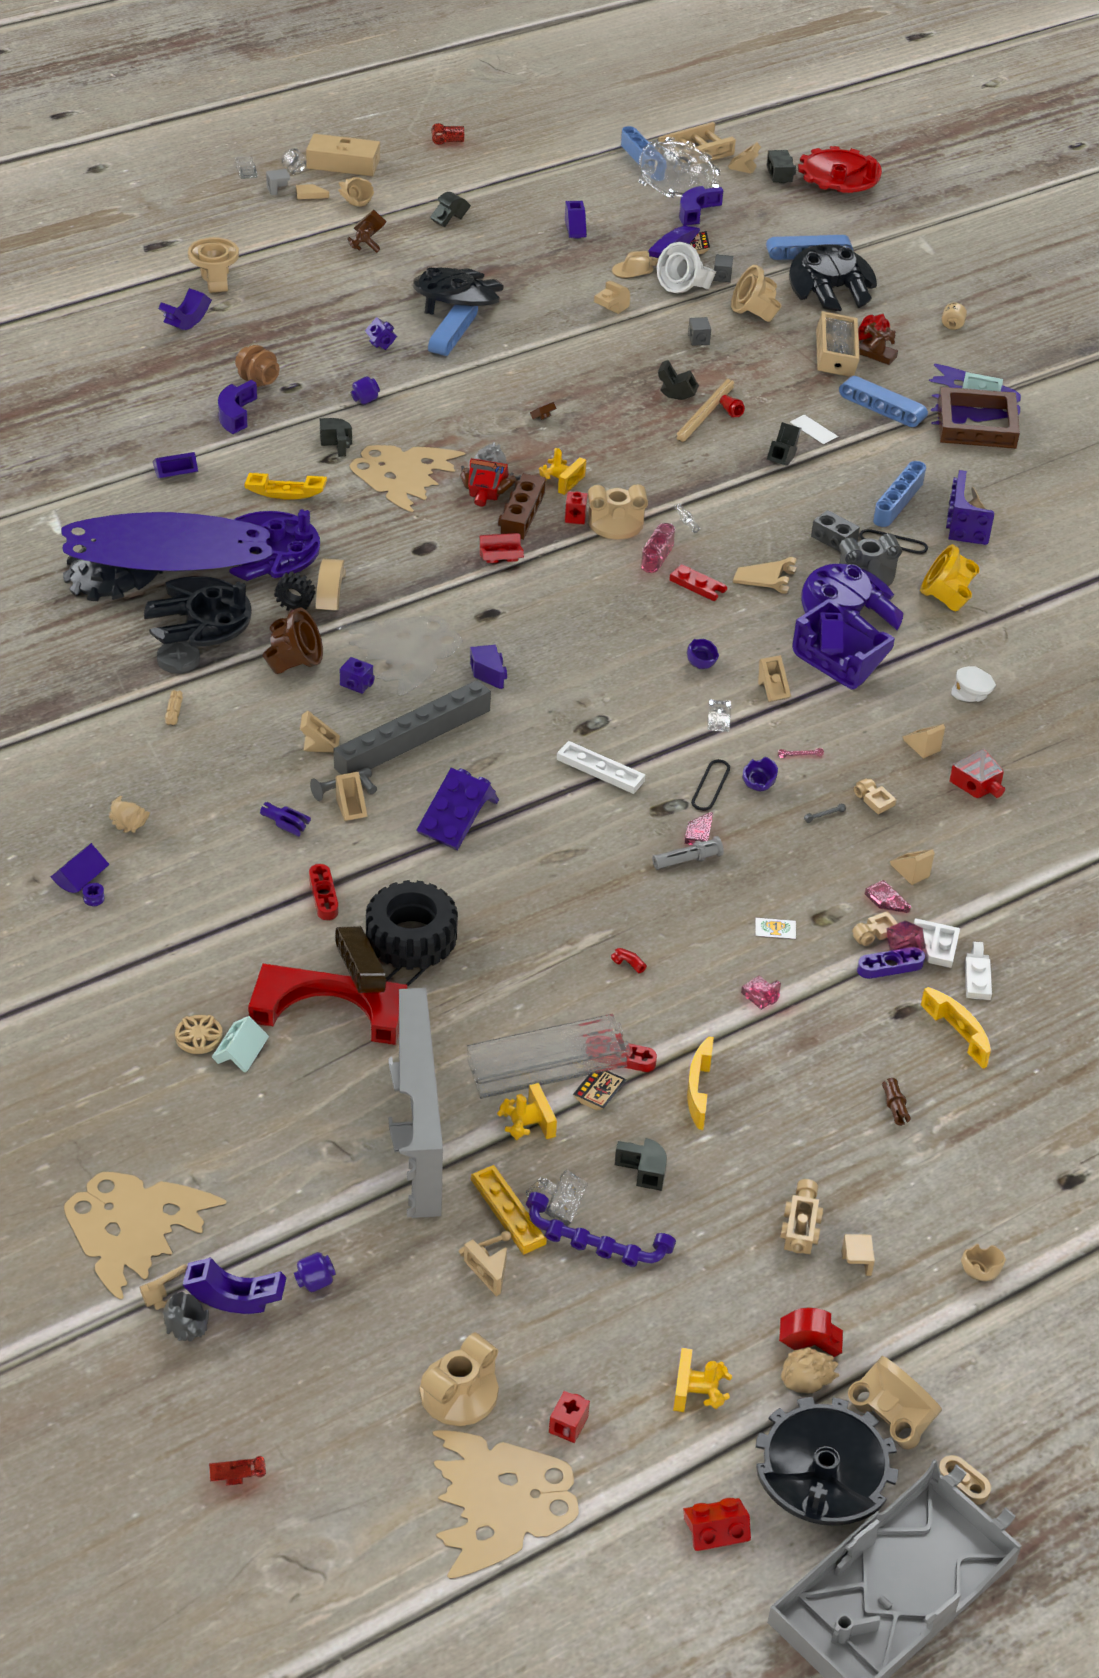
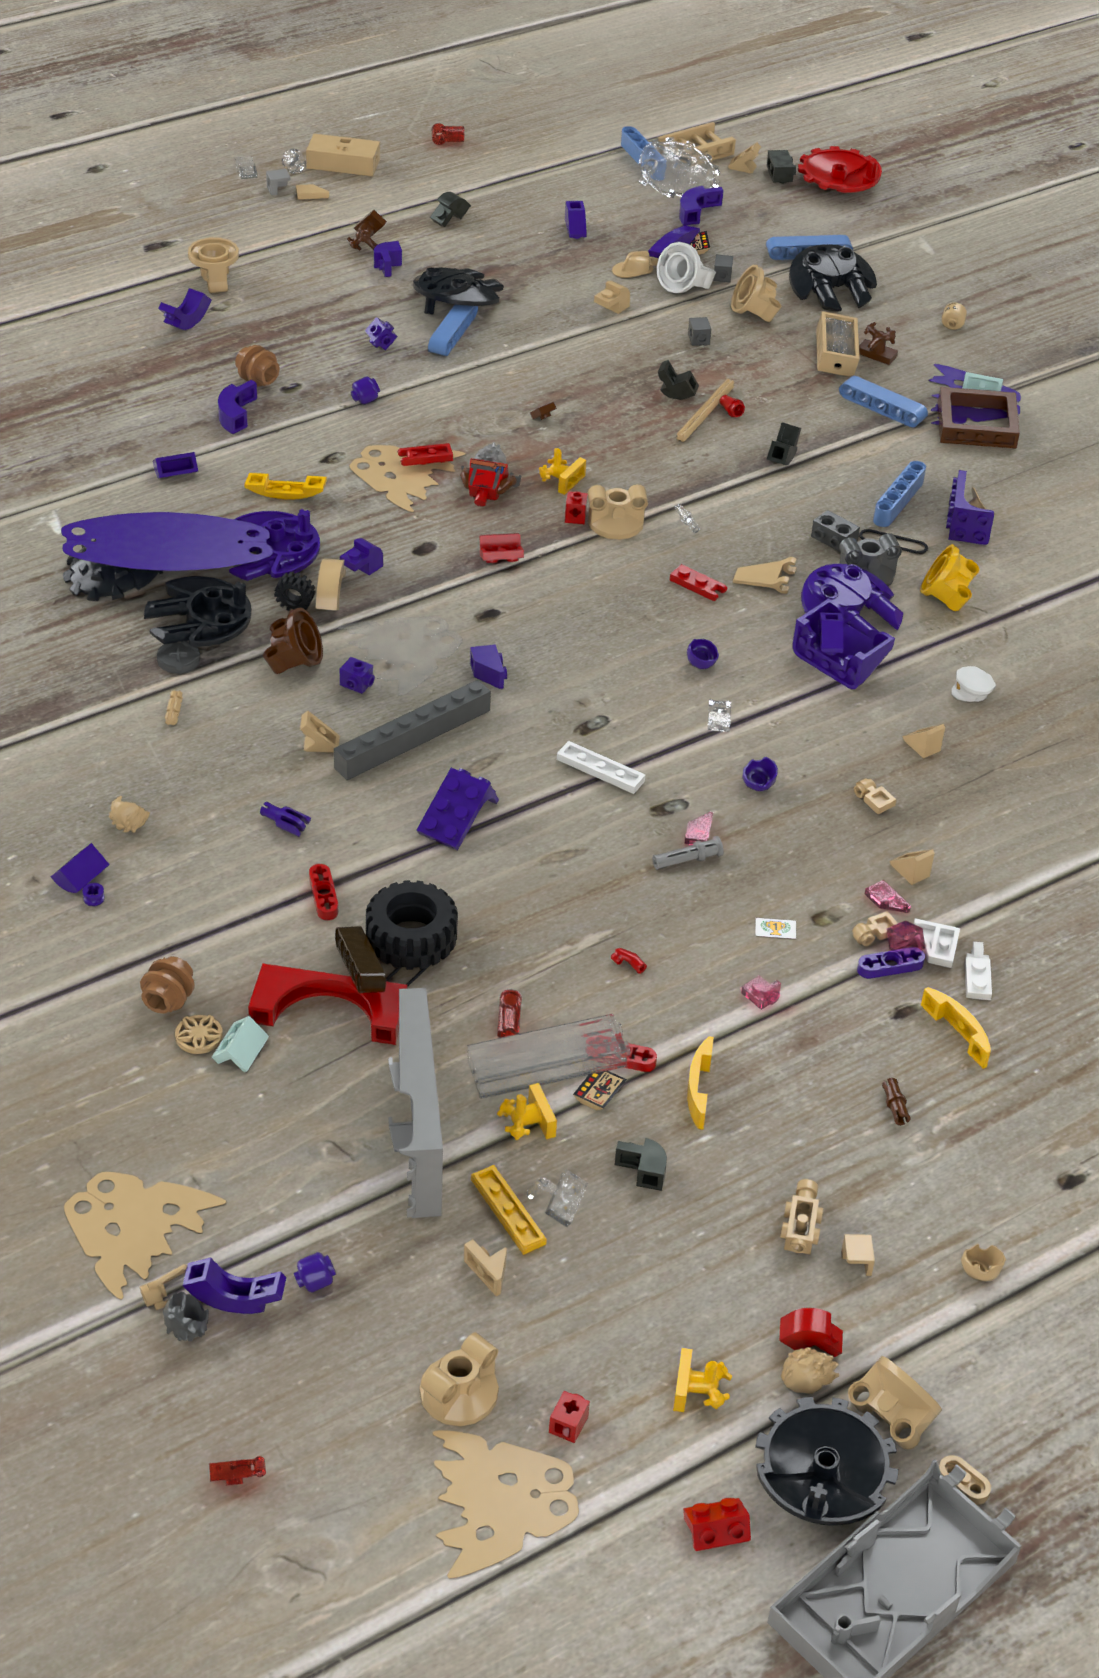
(167, 984): none -> medium nougat piece
(319, 788): dark grey piece -> none
(336, 432): pearl dark grey brick -> none
(350, 796): tan slope -> none
(356, 191): tan hair -> none
(363, 556): none -> dark purple brick
(387, 256): none -> dark purple brick
(425, 454): none -> red hinge
(505, 1236): tan hinge -> none
(509, 1013): none -> clear red piece
(522, 505): reddish brown brick -> none
(605, 1245): dark purple bar -> none
(658, 547): clear pink beam -> none
(702, 781): black piece -> none
(774, 678): tan slope -> none
(783, 753): clear pink hinge -> none
(809, 817): dark grey hinge -> none
(814, 429): white sticker -> none
(881, 324): red bracket -> none
(978, 775): red torso -> none

